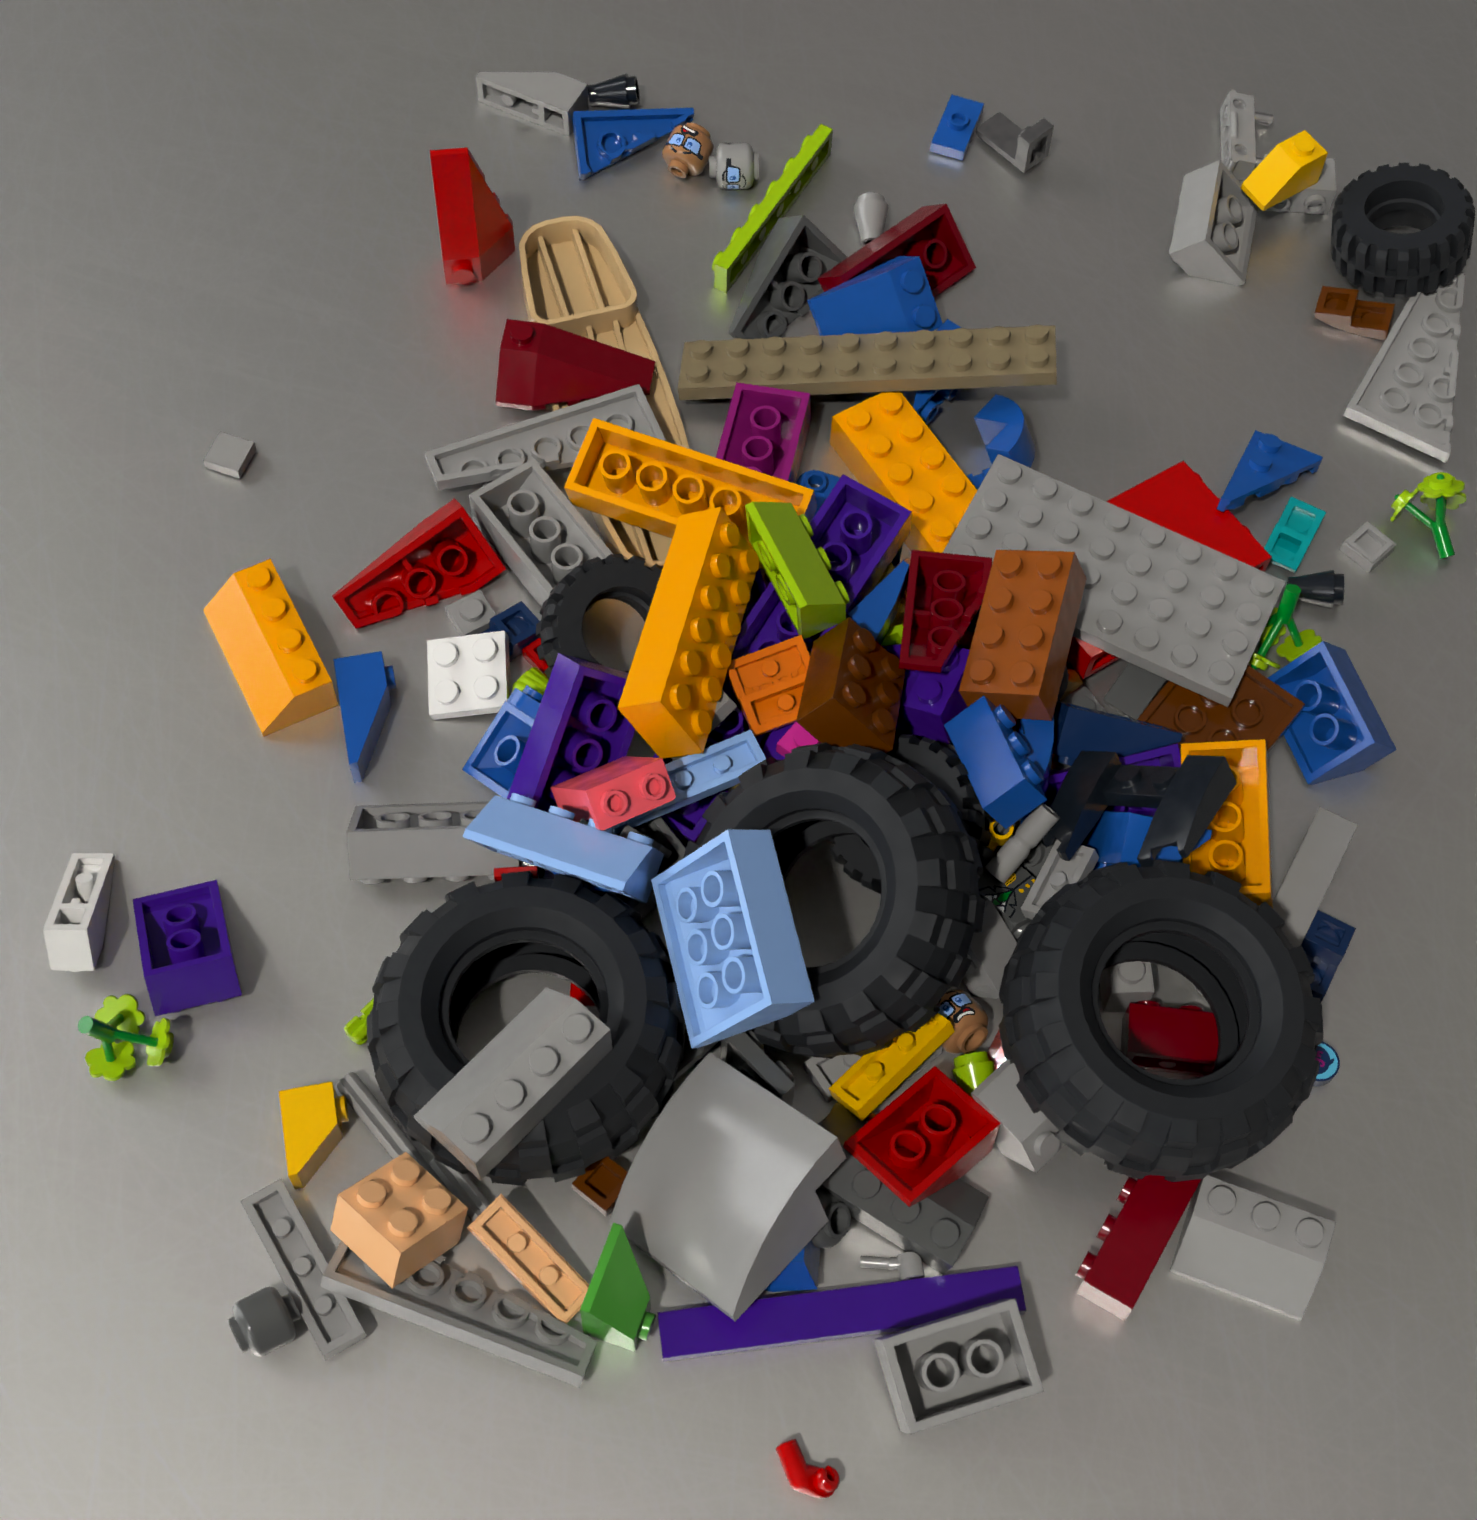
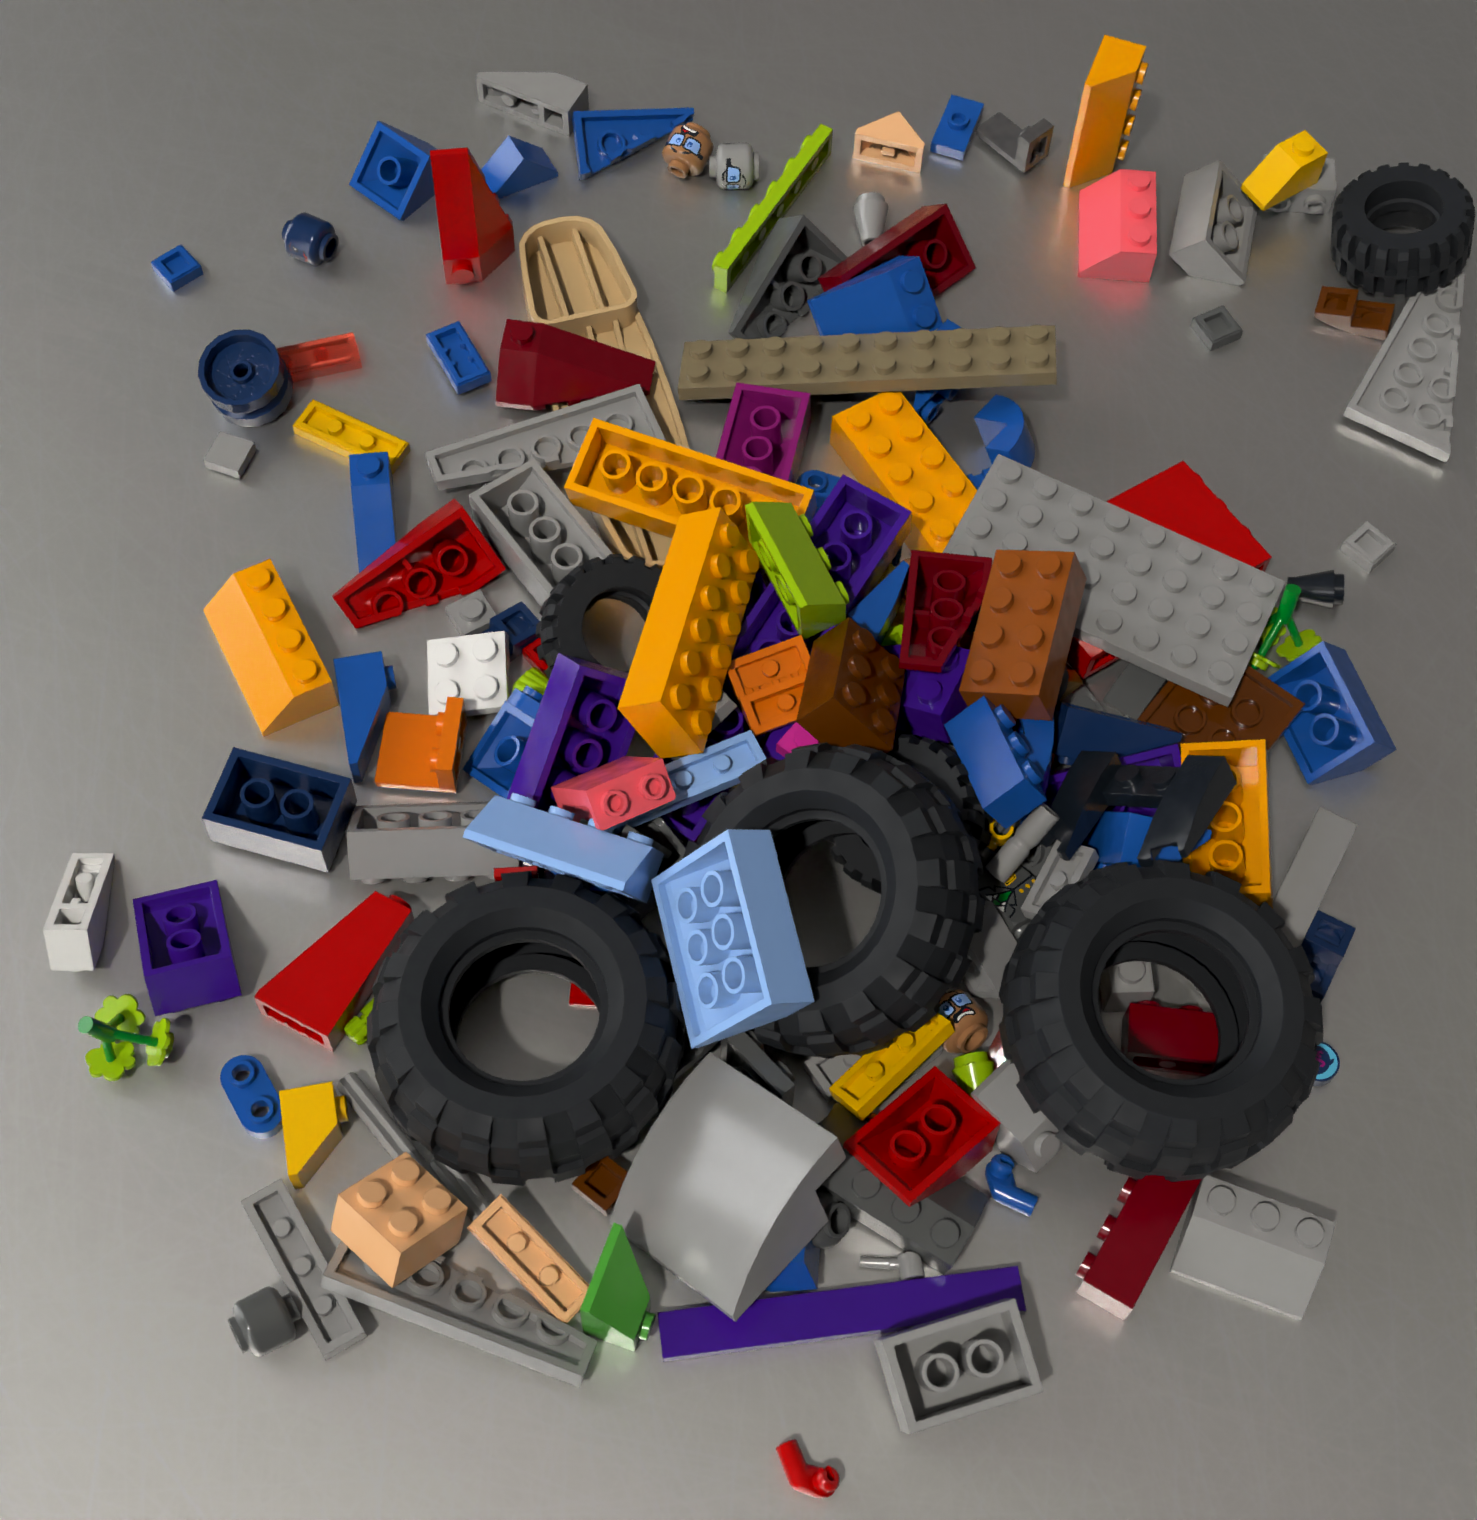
(177, 268): none -> blue tile
(245, 378): none -> dark blue wheel
(250, 1095): none -> blue plate
(280, 809): none -> dark blue brick
(310, 239): none -> dark blue head
(321, 357): none -> clear red tile
(337, 972): none -> red slope
(347, 434): none -> yellow tile
(372, 505): none -> blue slope
(395, 171): none -> blue slope
(423, 749): none -> orange bracket
(458, 357): none -> blue plate
(516, 1080): light grey slope -> none
(517, 167): none -> blue slope
(615, 92): black cone -> none
(890, 143): none -> light nougat slope
(1004, 1188): none -> blue arm
(1106, 110): none -> light orange slope
(1118, 227): none -> coral slope
(1216, 328): none -> dark grey tile
(1238, 133): light grey piece -> none
(1265, 468): blue wing -> none
(1293, 534): teal slope -> none
(1439, 493): plant -> none

